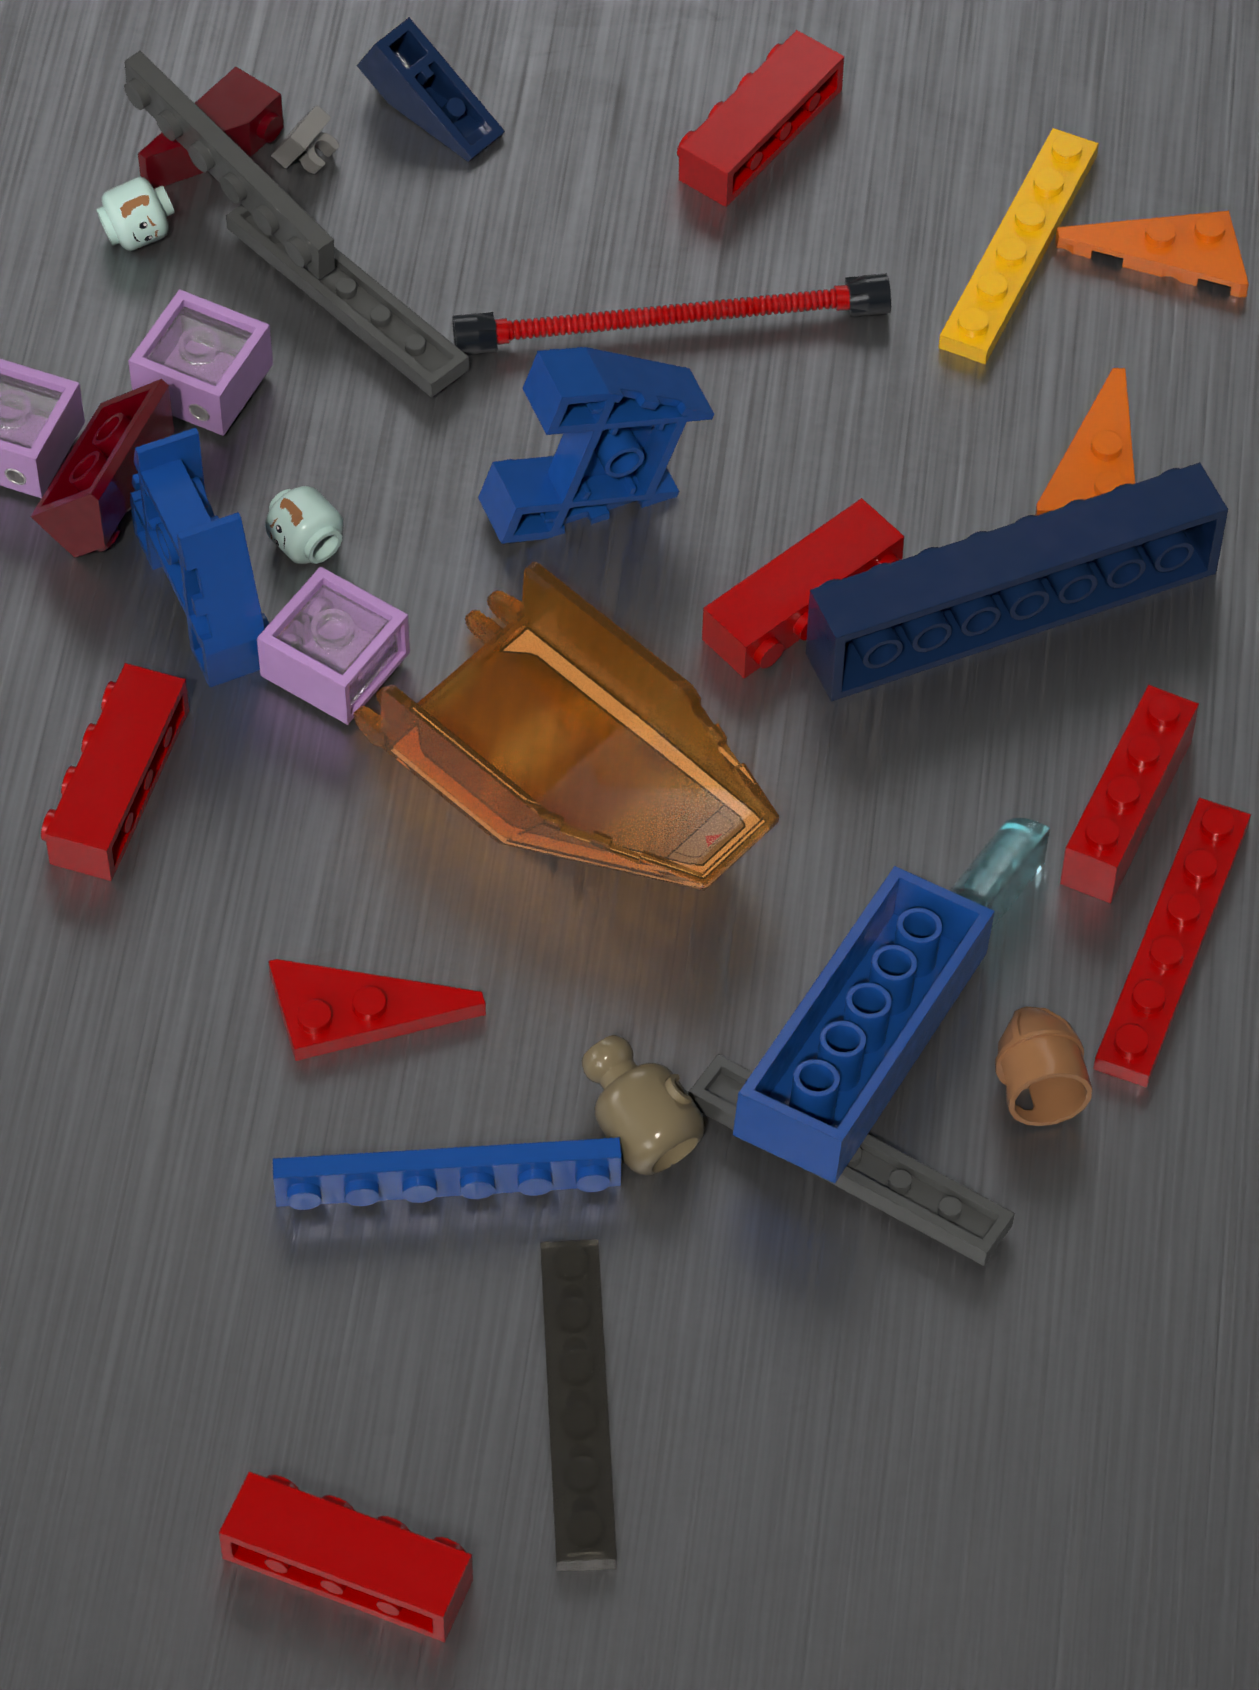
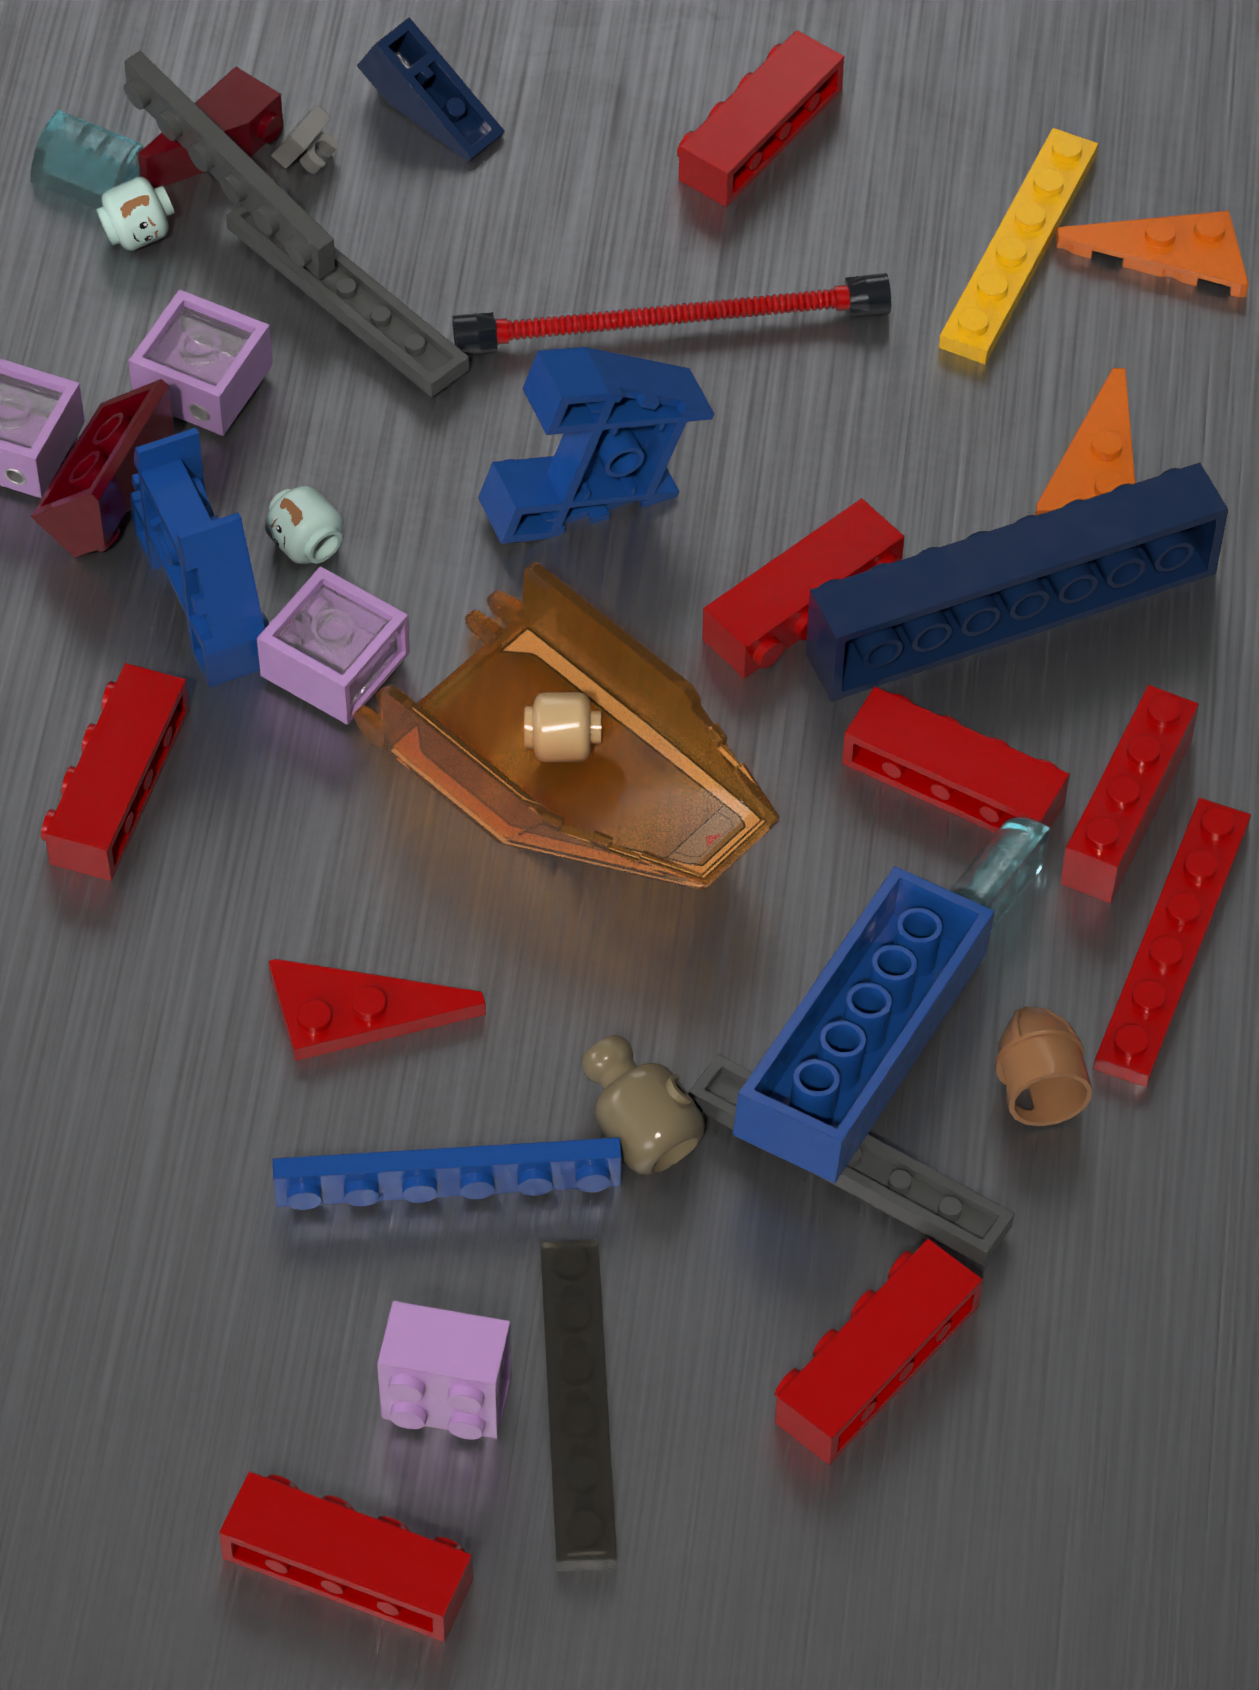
(82, 159): none -> clear light blue brick
(444, 1370): none -> lavender piece
(562, 727): none -> tan head
(876, 1350): none -> red brick
(951, 764): none -> red brick

